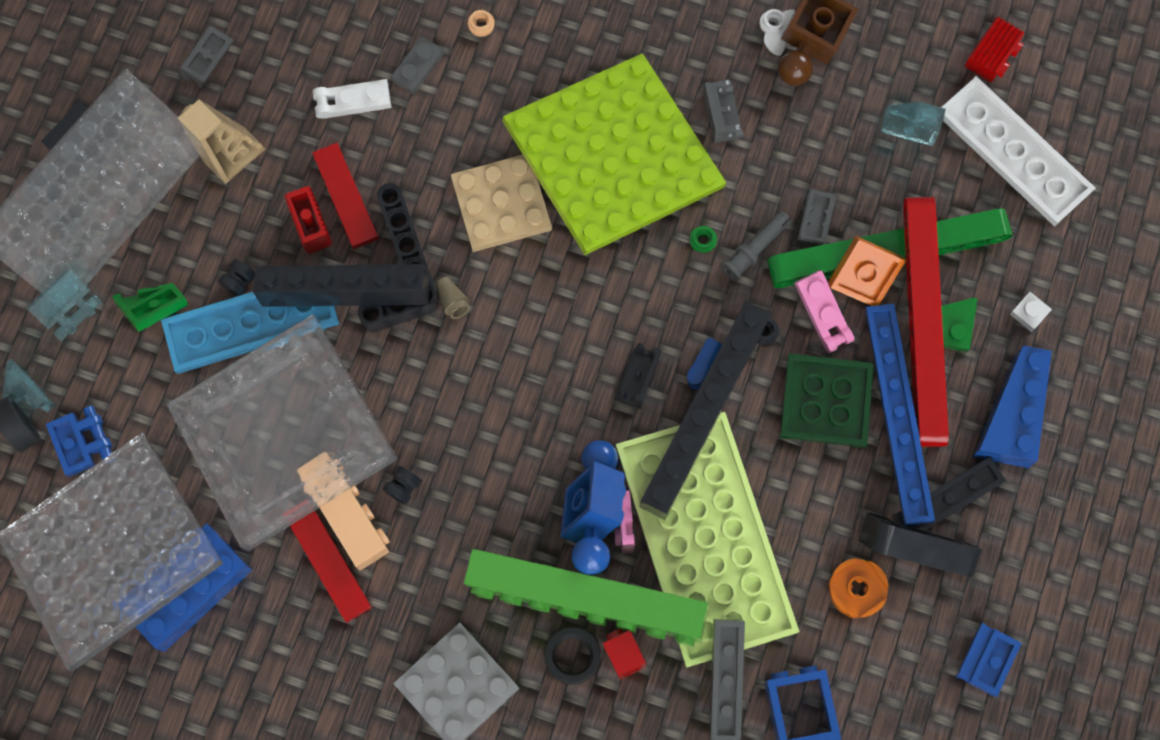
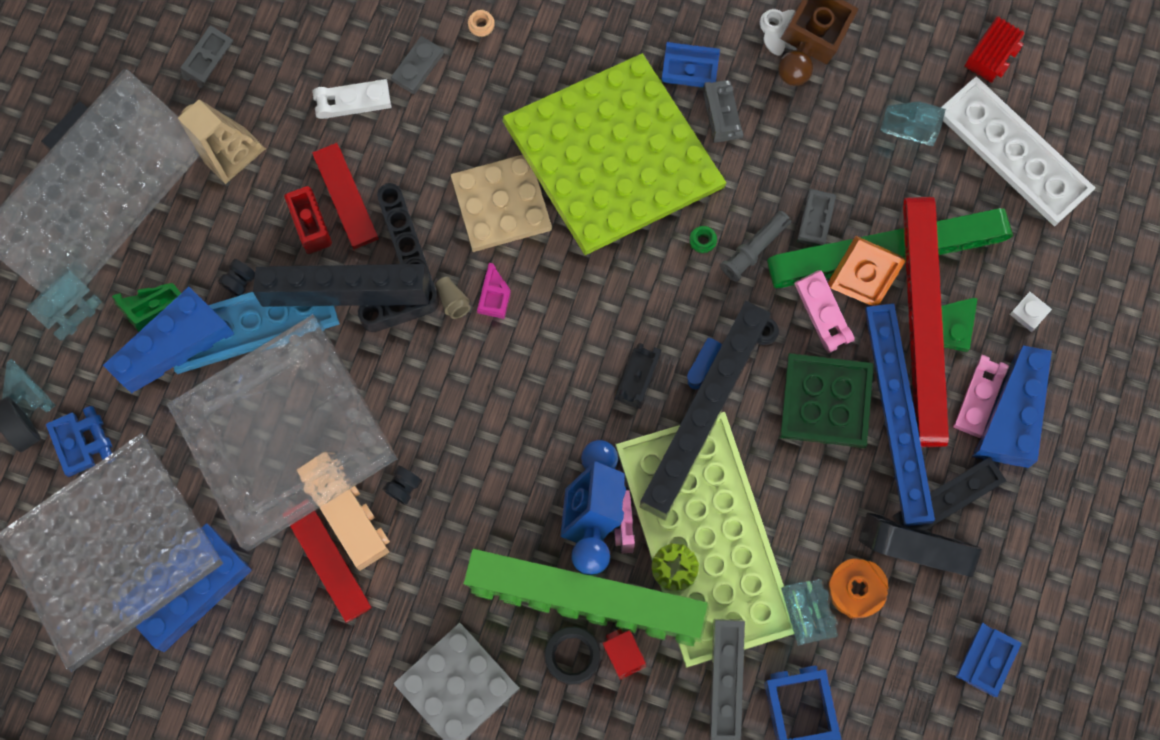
(168, 341): none -> blue wedge
(494, 294): none -> dark pink tile
(662, 572): none -> lime gear
(690, 64): none -> blue plate
(810, 612): none -> clear light blue plate
(980, 397): none -> bright pink plate

